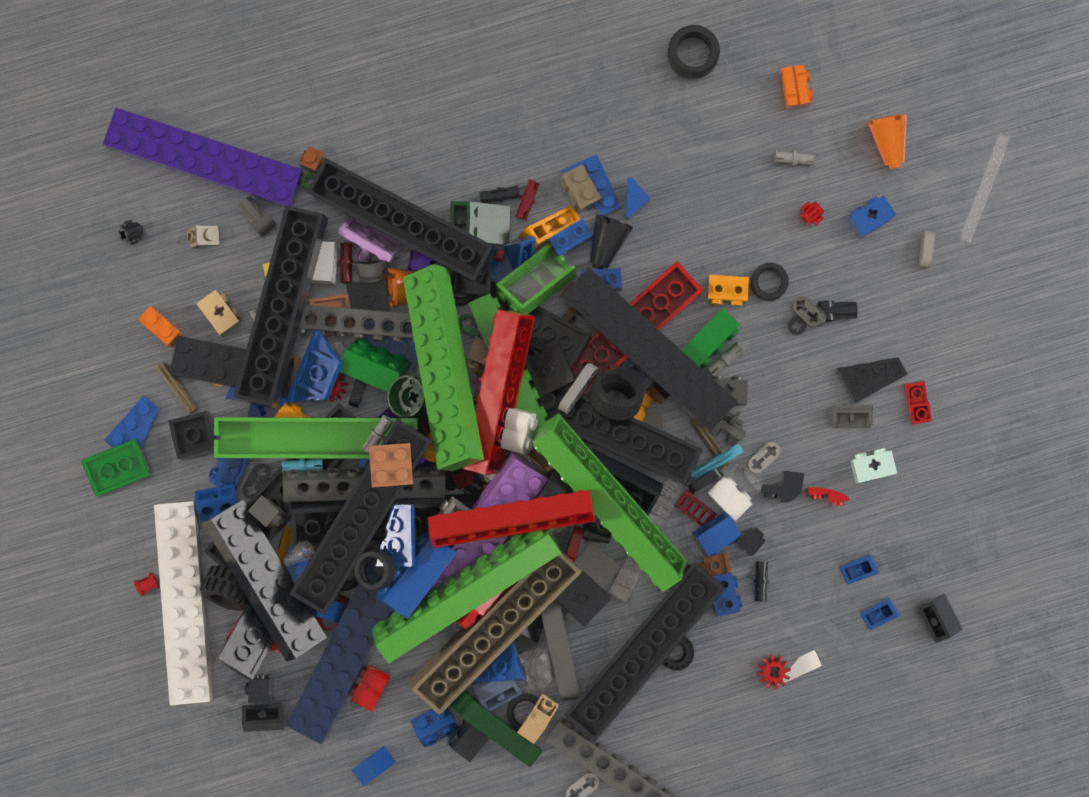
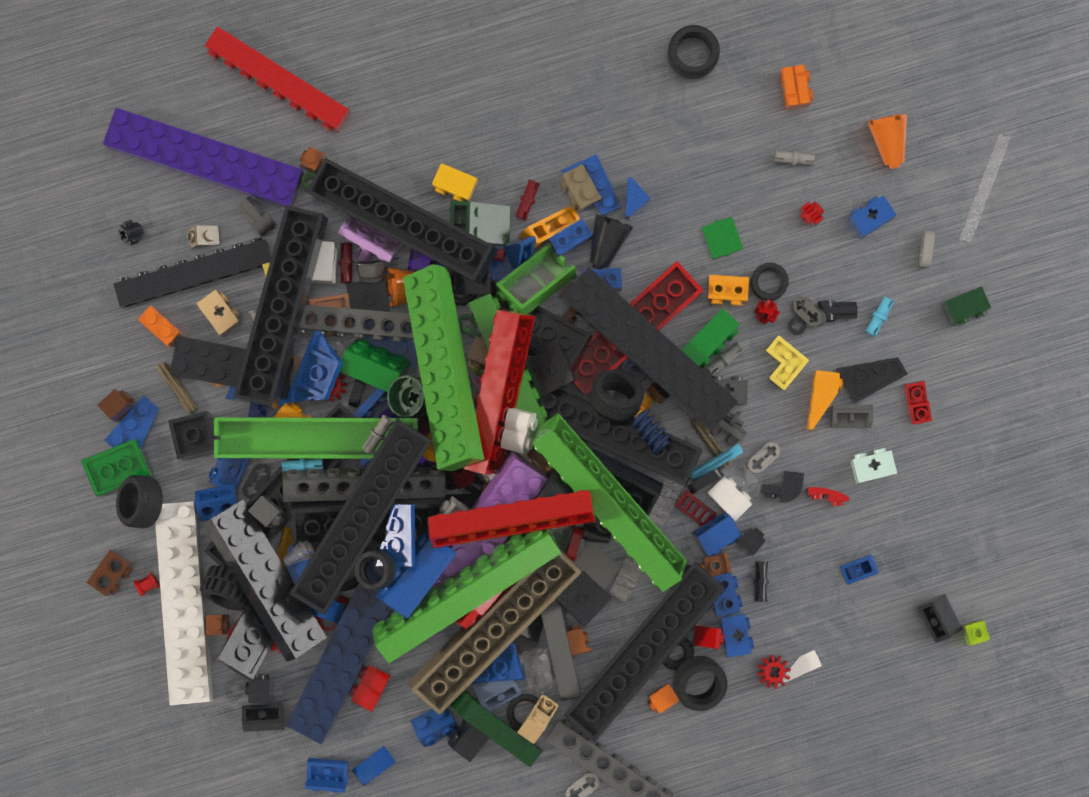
(105, 569): none -> reddish brown brick
(116, 405): none -> reddish brown brick
(139, 501): none -> black tyre
(192, 273): none -> black brick
(217, 624): none -> dark orange brick
(277, 79): none -> red brick
(327, 775): none -> blue bracket
(373, 405): none -> blue bracket
(391, 465): nougat plate -> none
(454, 183): none -> yellow brick
(499, 194): black pin -> none
(577, 640): none -> dark orange brick
(578, 388): light grey beam -> none
(650, 431): none -> dark blue piece
(662, 698): none -> orange brick
(707, 637): none -> red slope
(709, 698): none -> black tyre
(722, 238): none -> green piece
(728, 627): none -> blue brick
(767, 311): none -> red gear
(791, 362): none -> light yellow plate
(823, 392): none -> light orange slope
(879, 316): none -> medium azure pin
(880, 613): blue slope -> none
(966, 306): none -> dark green brick
(975, 632): none -> lime brick

